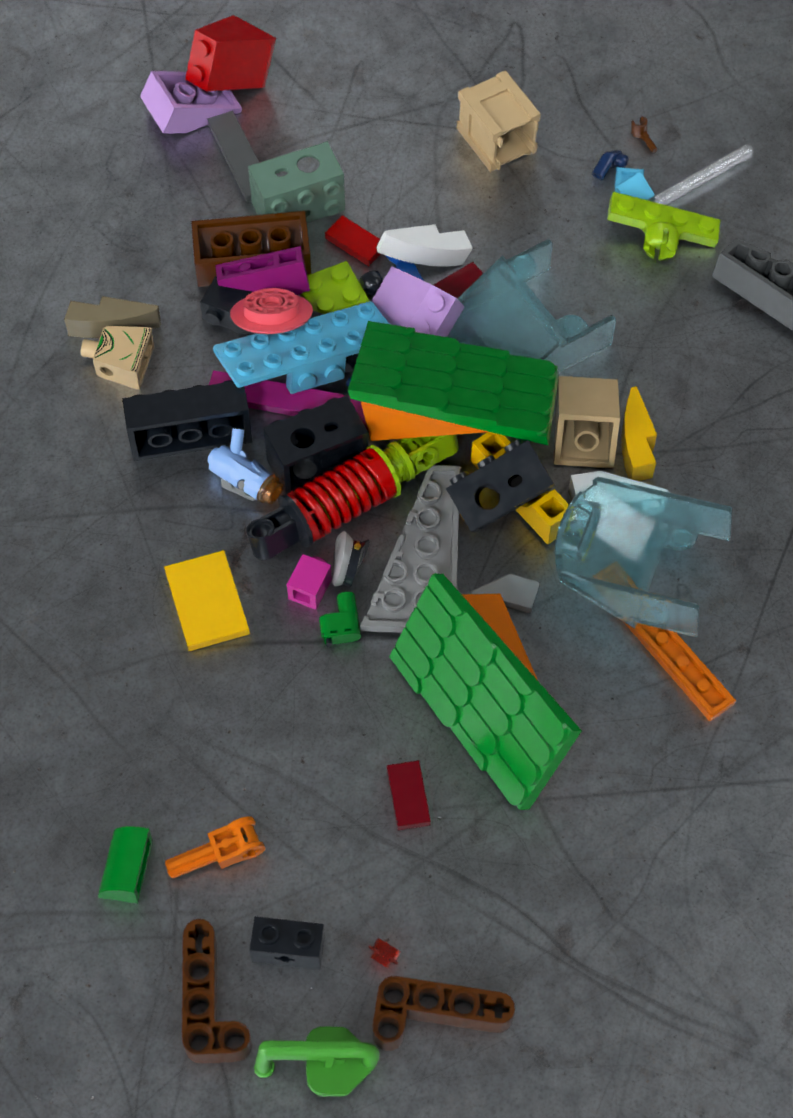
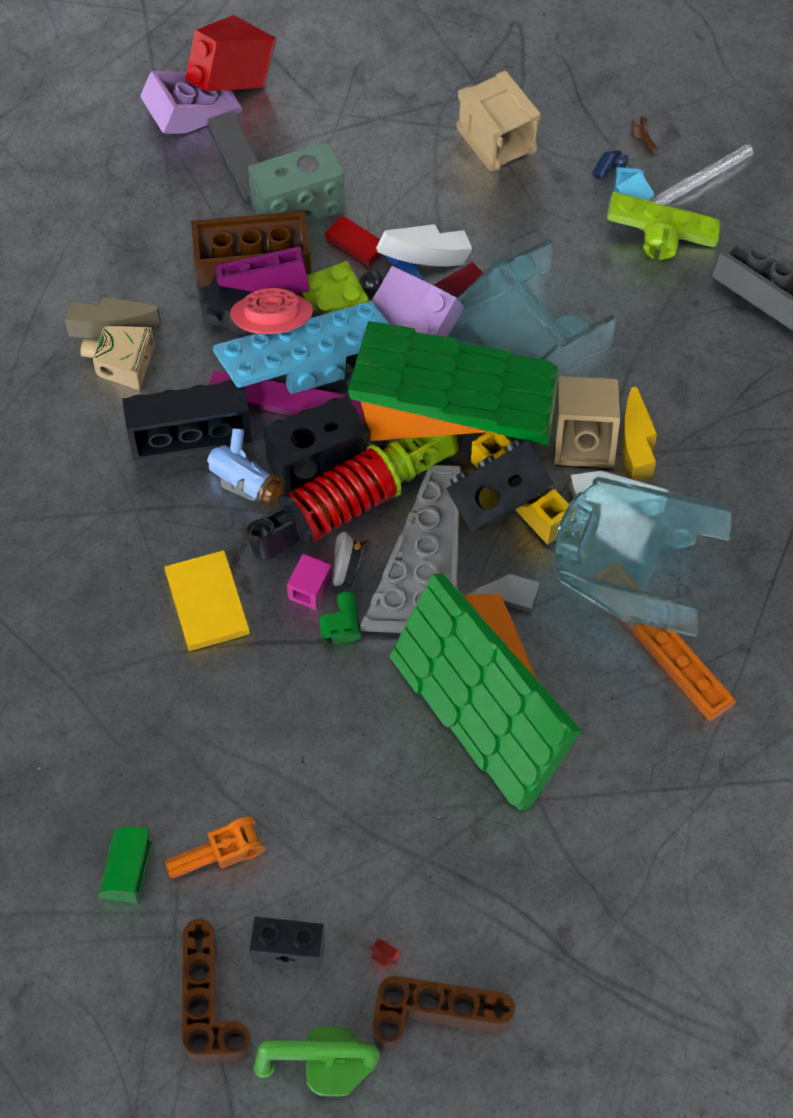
(408, 795): dark red tile -> none

